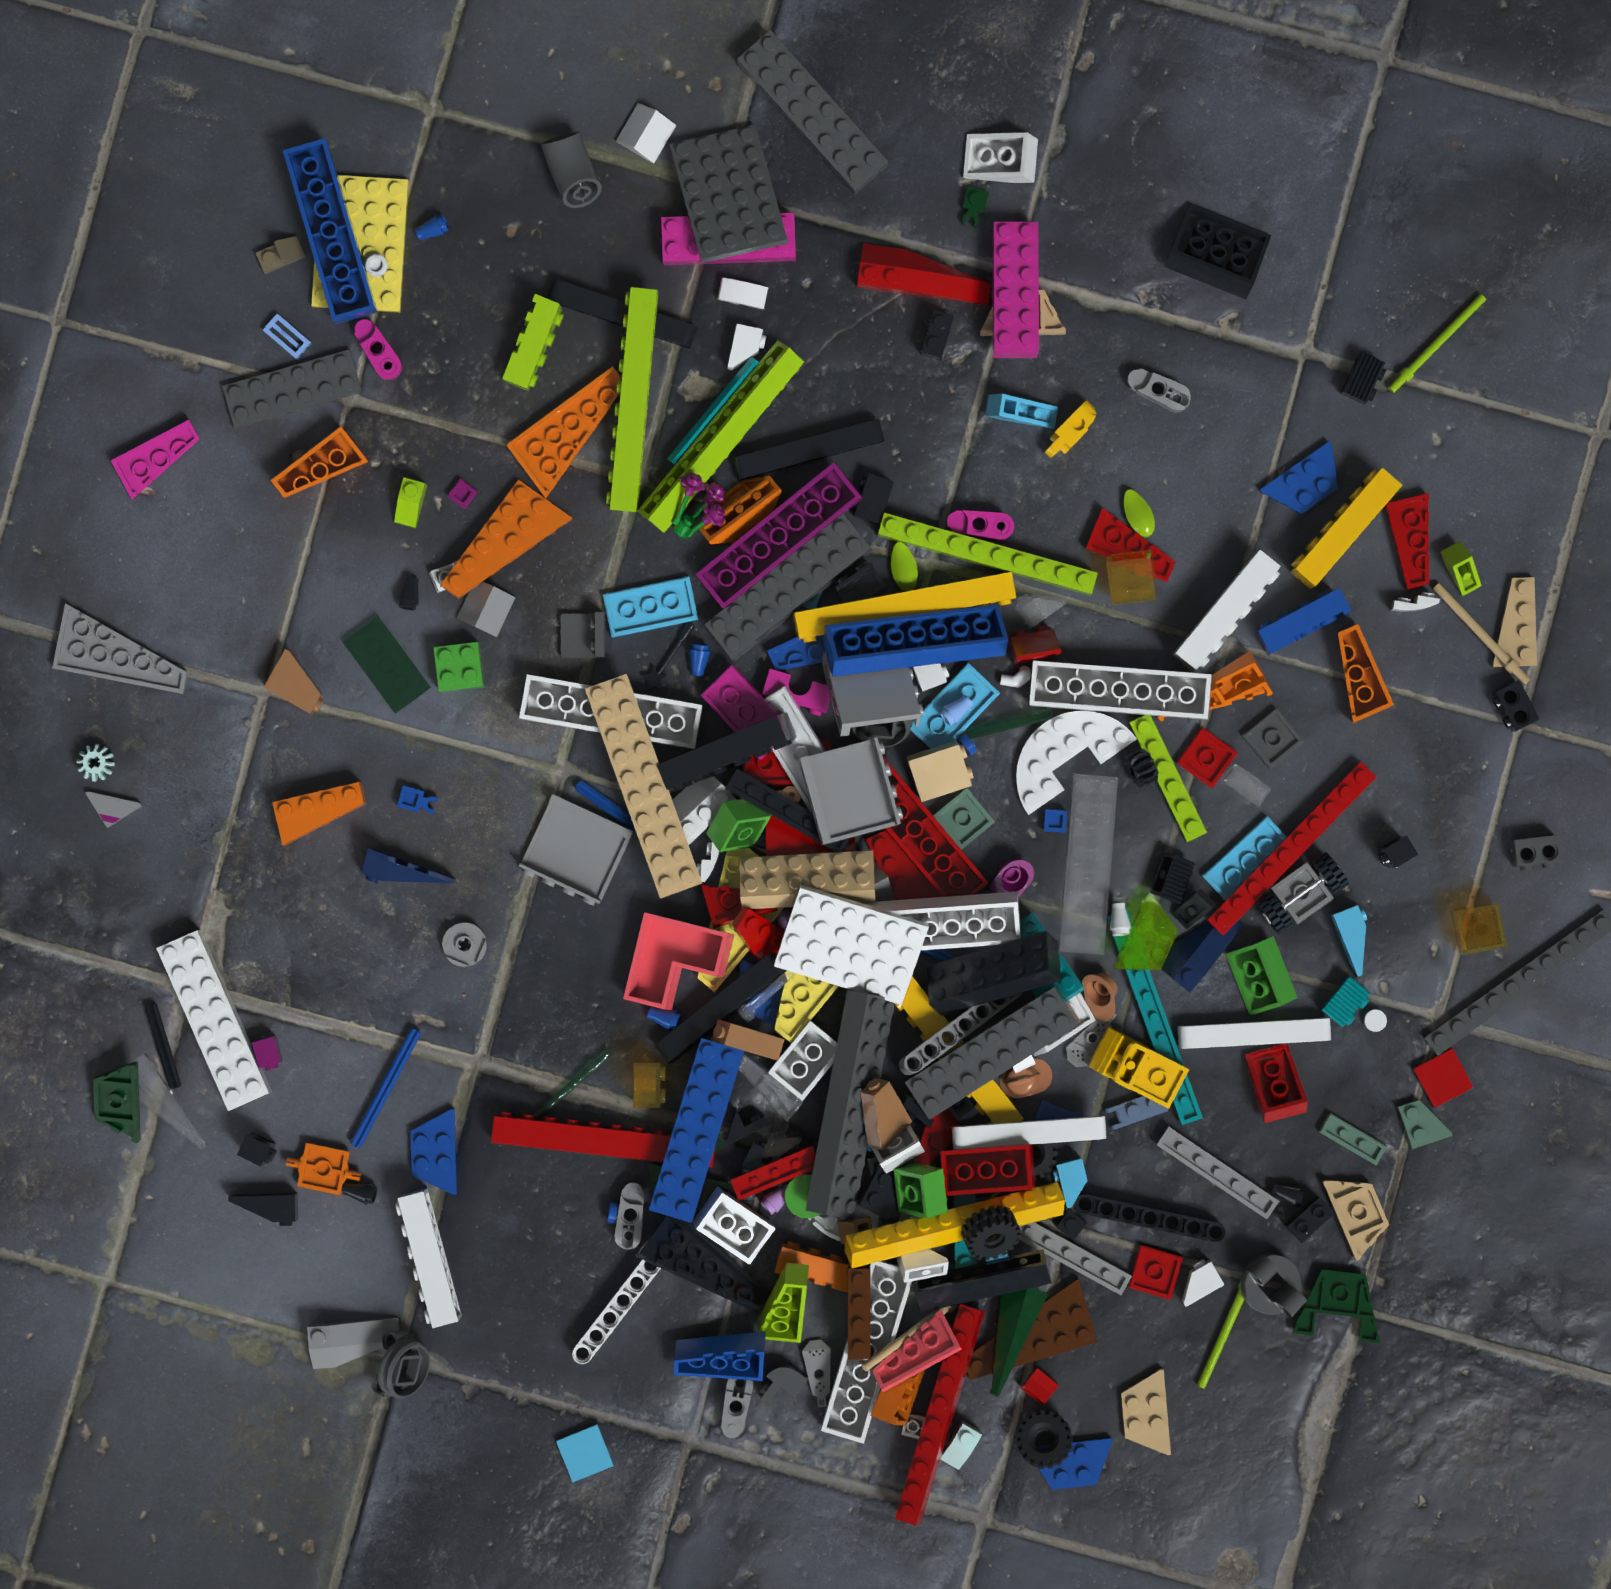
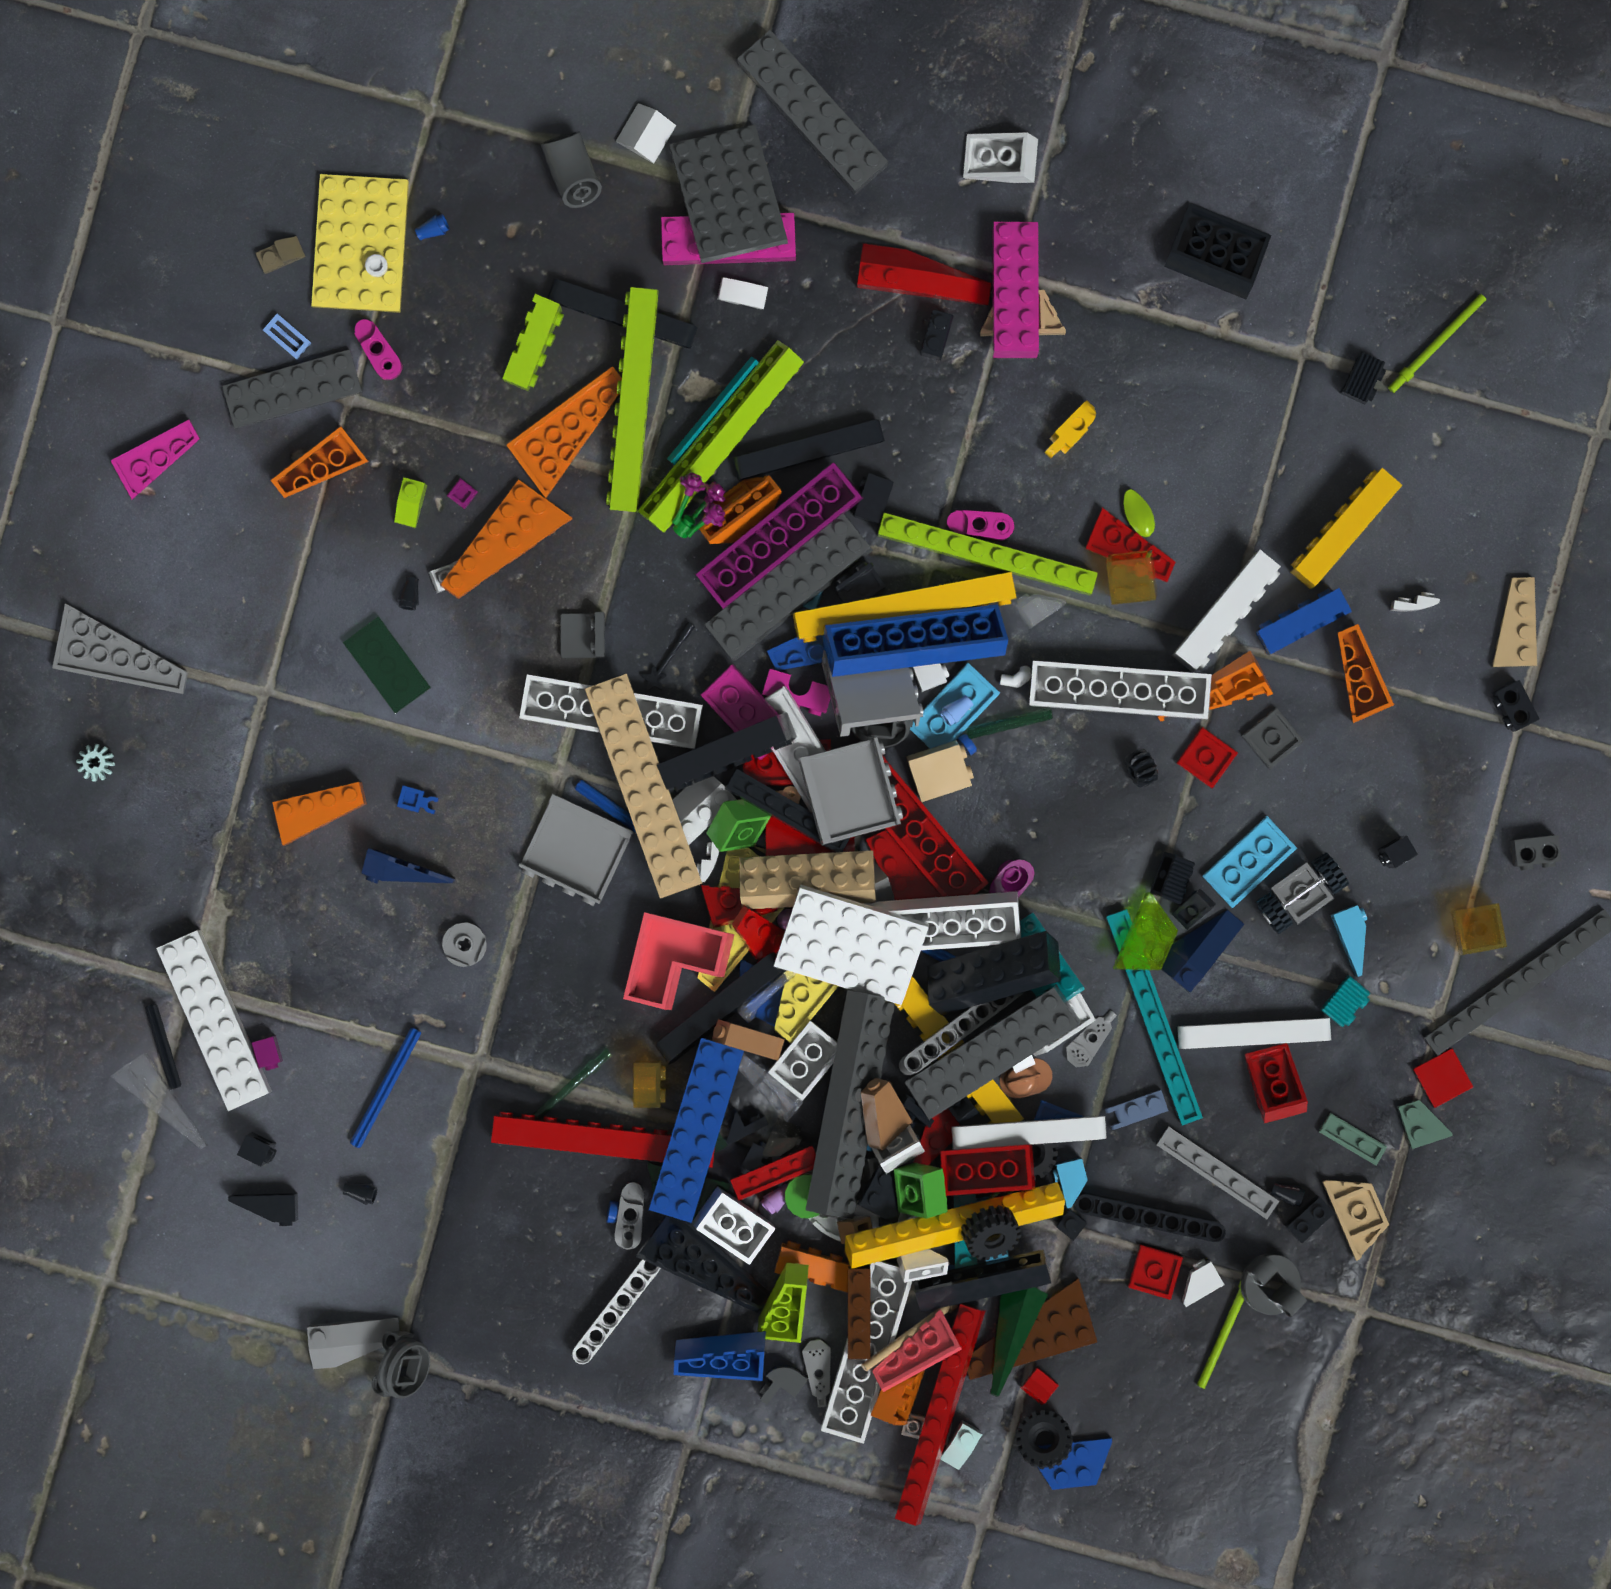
(112, 808): light grey tile -> none
(118, 1100): dark green wing -> none
(294, 684): medium nougat slope -> none
(323, 1168): orange plate -> none
(330, 231): blue brick -> none
(429, 1258): white brick -> none
(435, 1152): blue wing -> none
(459, 667): bright green brick -> none
(486, 608): light grey slope -> none
(585, 1453): medium azure tile -> none
(650, 607): medium azure tile -> none
(667, 1018): blue cone -> none
(699, 656): blue cone -> none
(734, 1421): light grey piece -> none
(745, 345): white slope -> none
(904, 567): lime arm -> none
(964, 818): sand green plate -> none
(975, 203): dark green plate -> none
(1021, 411): medium azure slope -> none
(1034, 646): red slope -> none
(1055, 821): blue plate -> none
(1057, 743): white plate -> none
(1075, 1257): light grey plate -> none
(1088, 864): clear brick -> none
(1100, 995): nougat piece -> none
(1119, 922): white cone -> none
(1138, 1067): yellow piece -> none
(1142, 381): light grey piece -> none
(1146, 1413): tan wing -> none
(1168, 778): lime plate -> none
(1246, 785): clear slope -> none
(1261, 976): bright green slope -> none
(1291, 848): red plate -> none
(1305, 482): blue wing -> none
(1342, 1295): dark green wing -> none
(1375, 1020): white tile -> none
(1411, 538): red wing -> none
(1461, 568): lime slope -> none
(1511, 666): tan bar -> none

